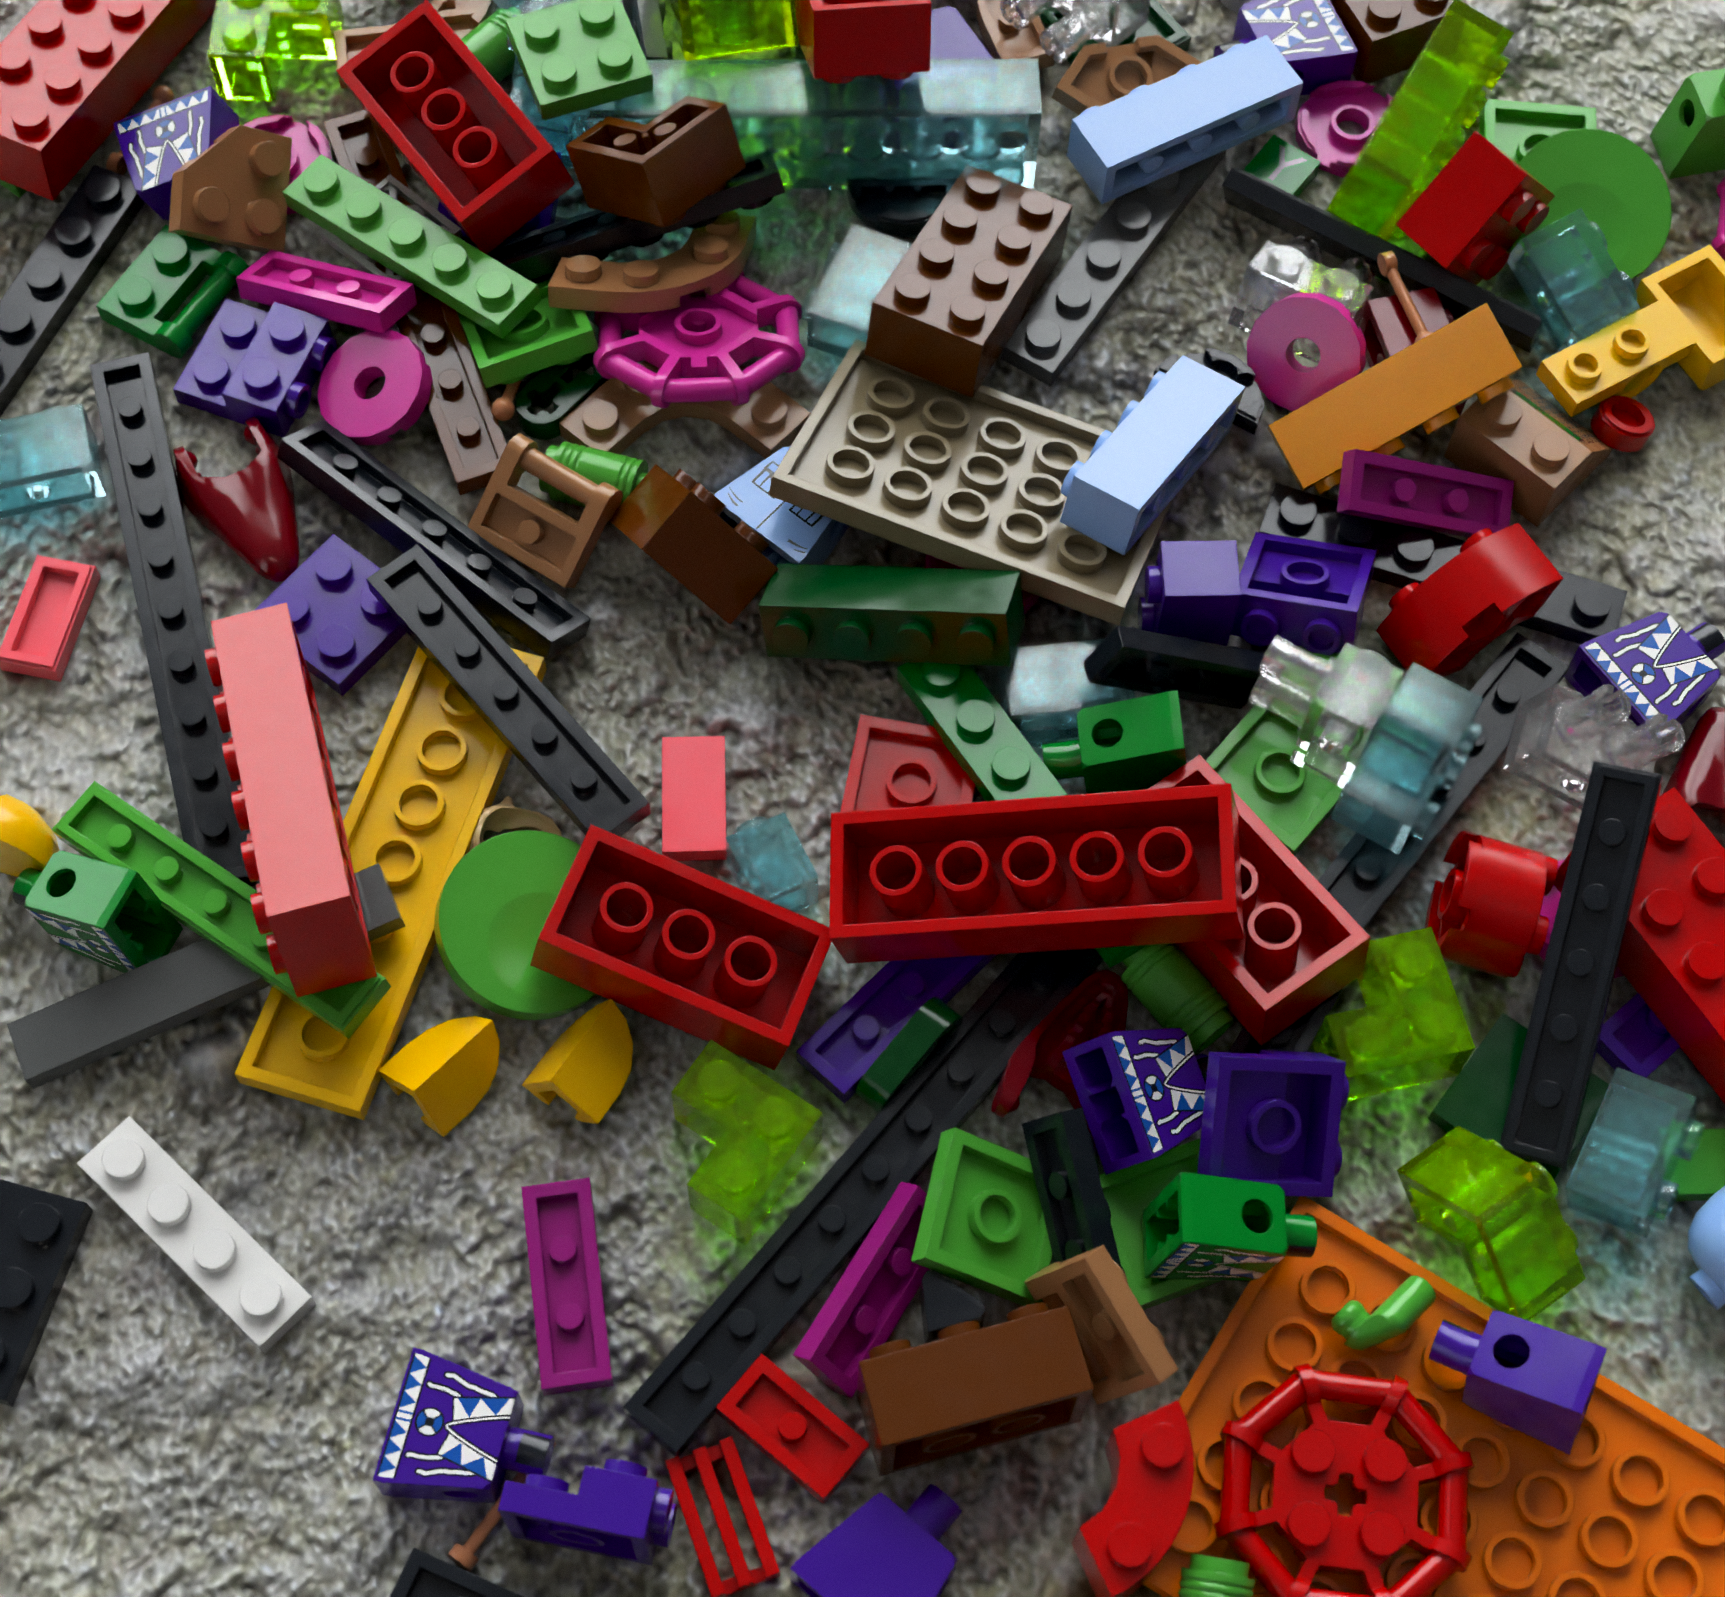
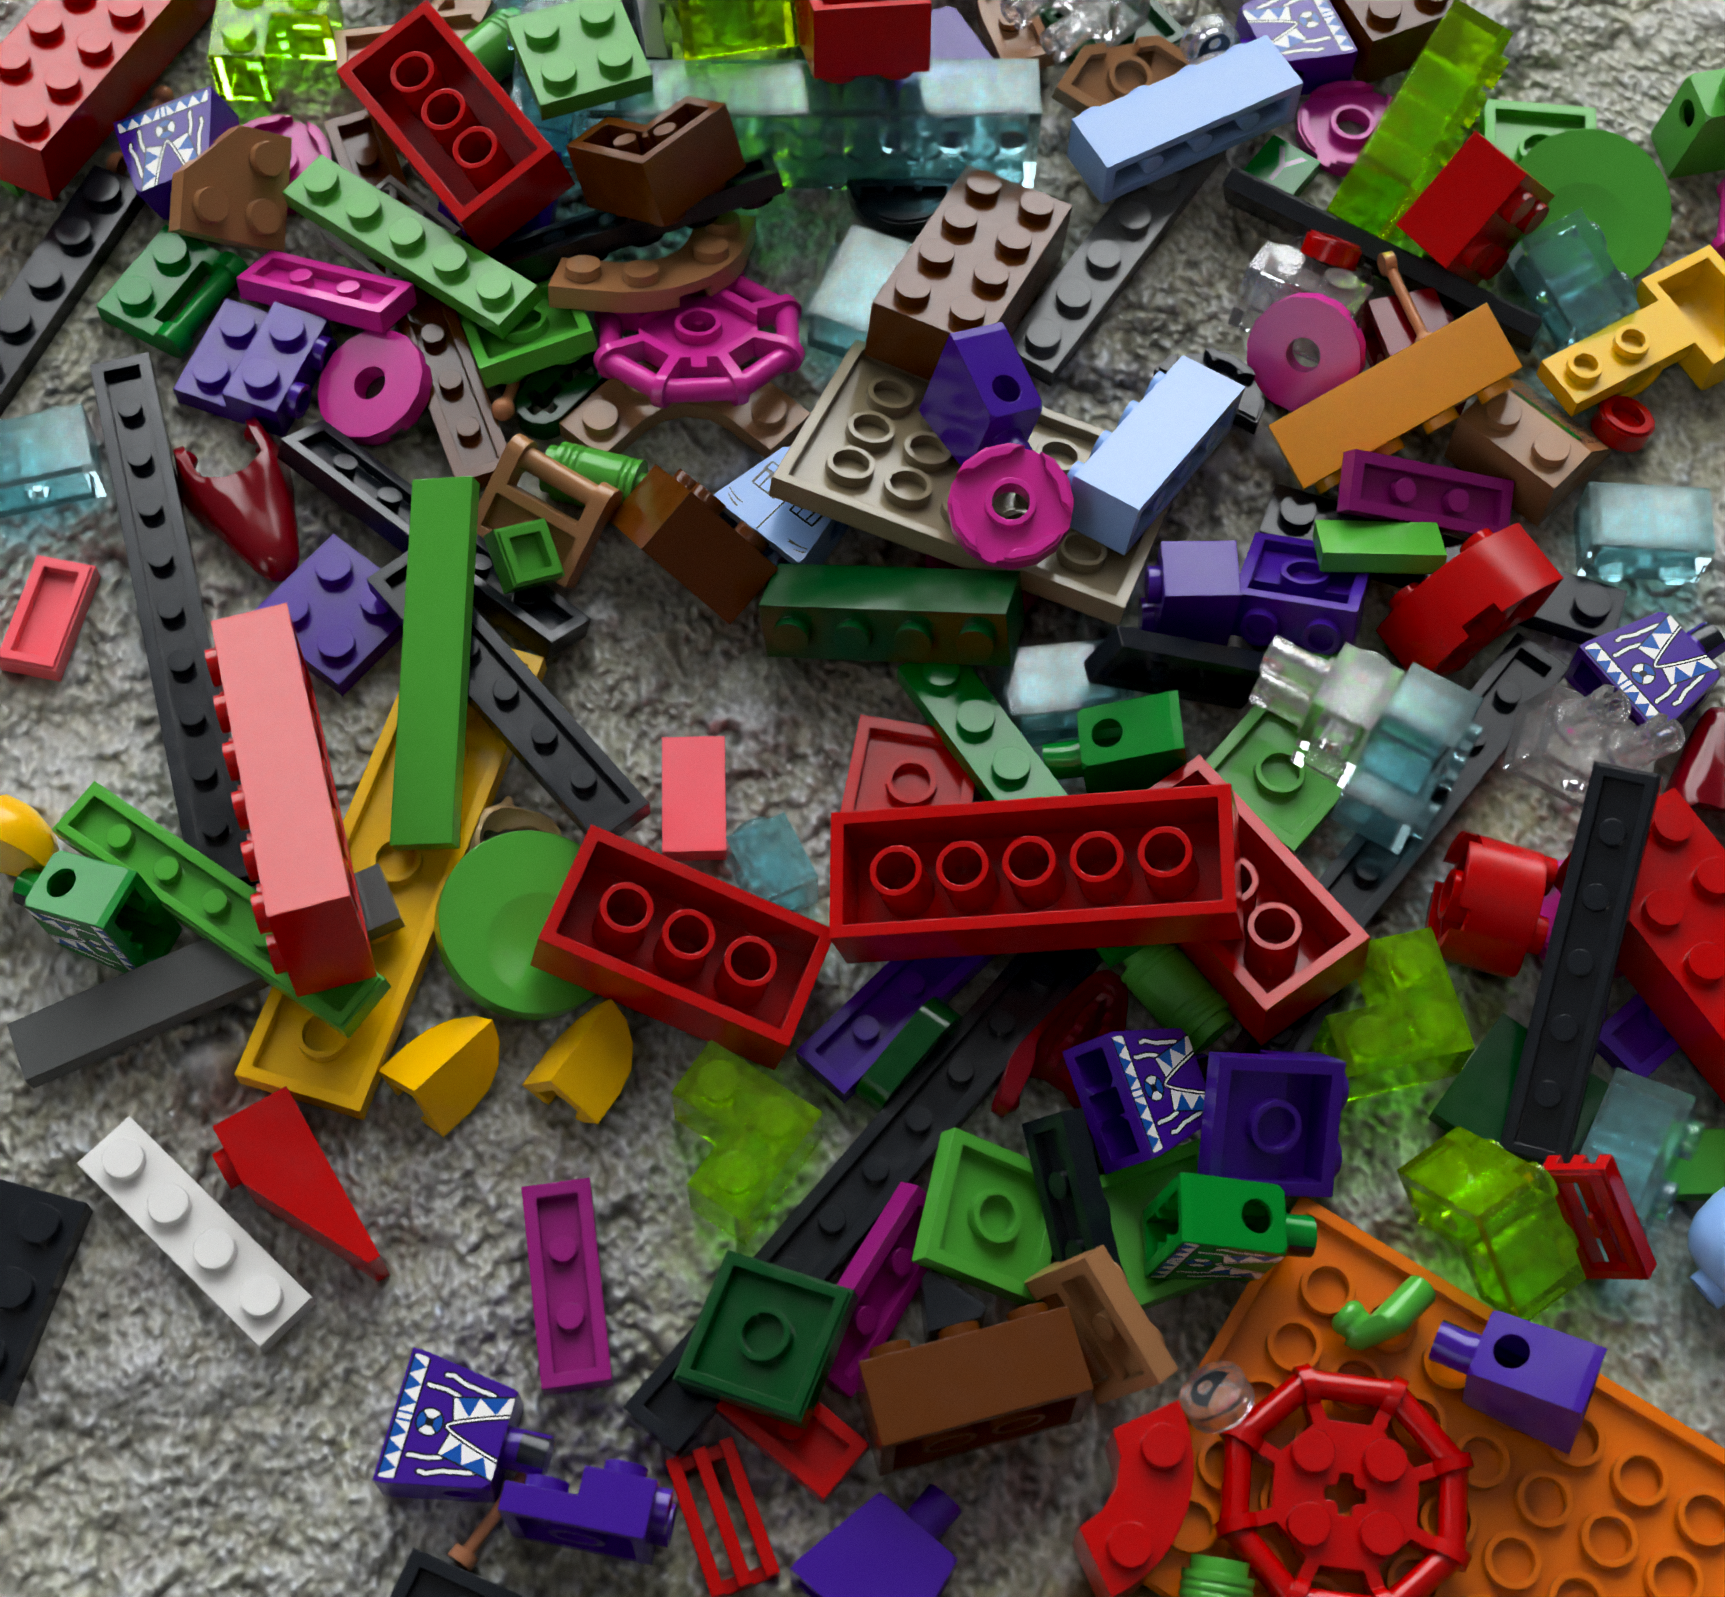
(290, 1177): none -> red slope
(435, 664): none -> bright green tile
(524, 556): none -> bright green tile
(766, 1339): none -> dark green tile
(980, 393): none -> dark purple torso
(1010, 541): none -> dark pink tile
(1208, 38): none -> clear tile
(1216, 1397): none -> clear tile
(1331, 250): none -> red tile
(1378, 546): none -> bright green tile
(1609, 1218): none -> red tile
(1643, 532): none -> clear light blue brick

